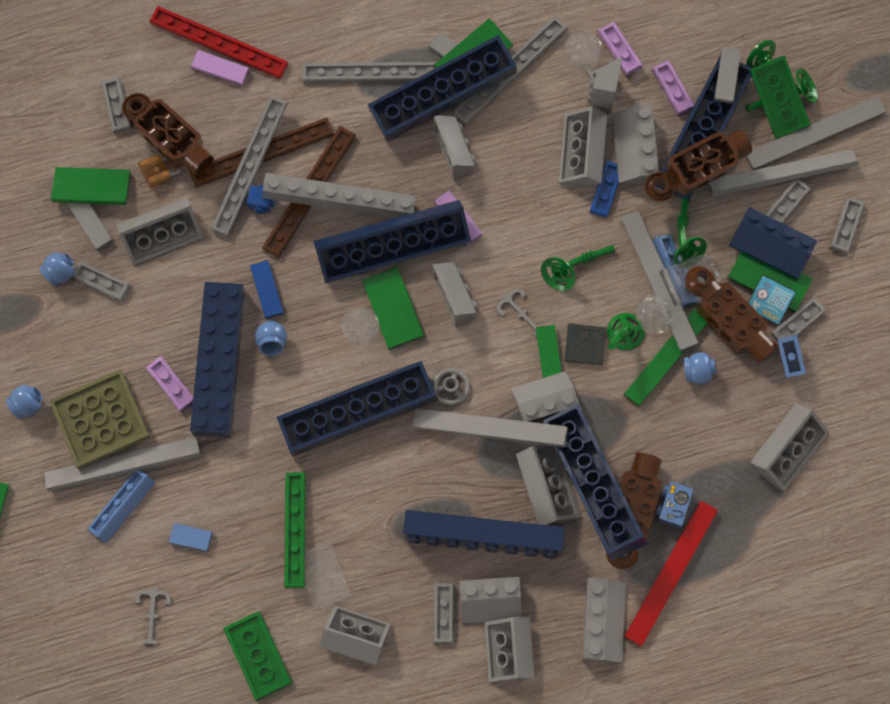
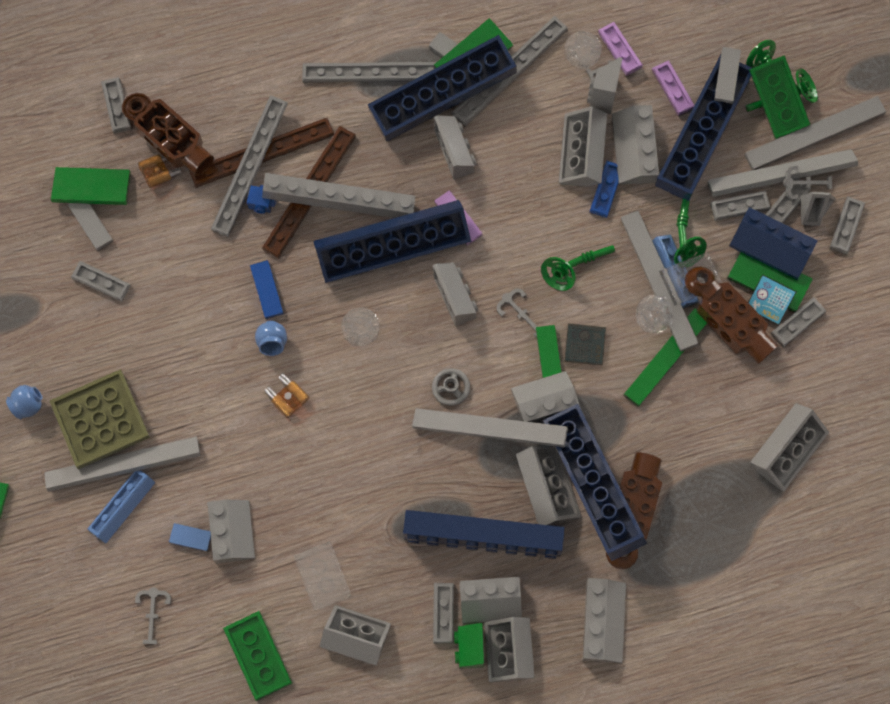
(57, 268): medium blue piece -> none
(159, 231): light grey slope -> none
(170, 384): lavender tile -> none
(217, 360): dark blue brick -> none
(219, 42): red tile -> none
(220, 67): lavender tile -> none
(231, 530): none -> light grey slope
(289, 398): none -> clear orange piece
(295, 530): green tile -> none
(356, 408): dark blue brick -> none
(393, 308): green tile -> none
(470, 646): none -> green slope
(619, 335): green dish -> none
(670, 573): red tile -> none
(674, 505): medium blue brick -> none
(699, 165): reddish brown brick -> none
(699, 368): medium blue piece -> none
(739, 205): none -> light grey tile
(788, 182): none -> light grey piece
(791, 355): medium blue brick -> none
(814, 207): none -> light grey slope

